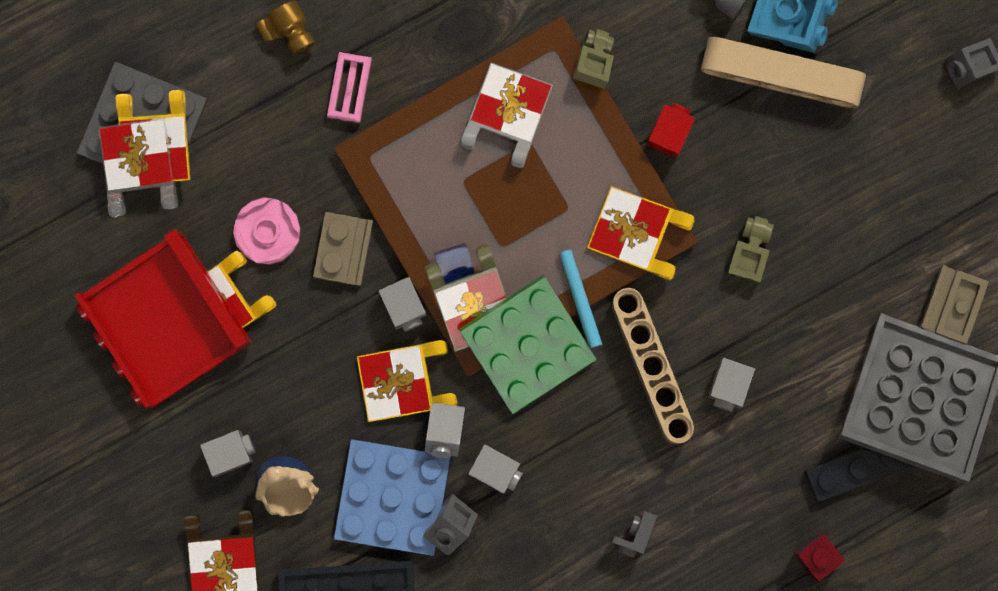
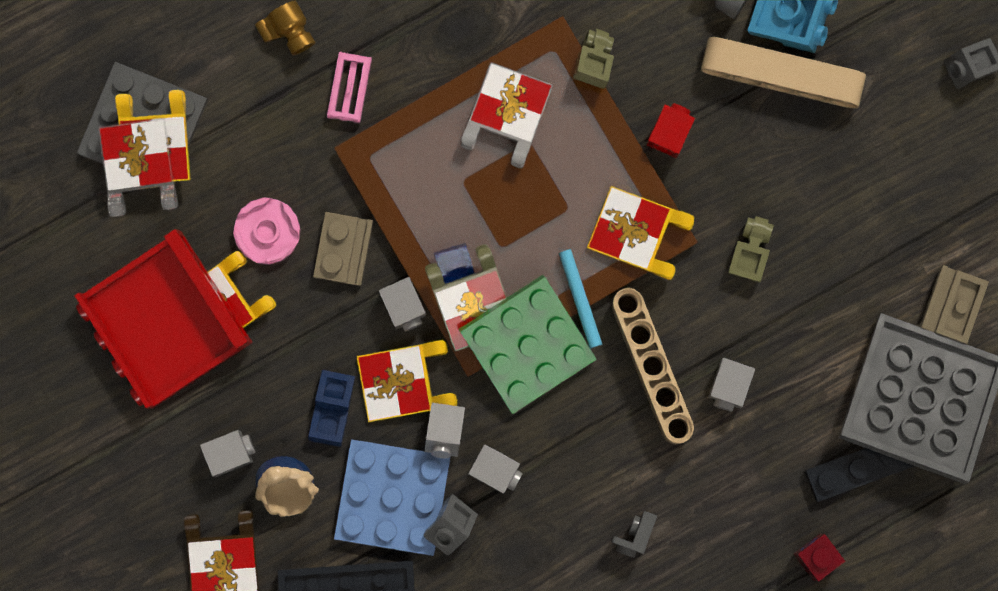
(331, 408): none -> dark blue slope

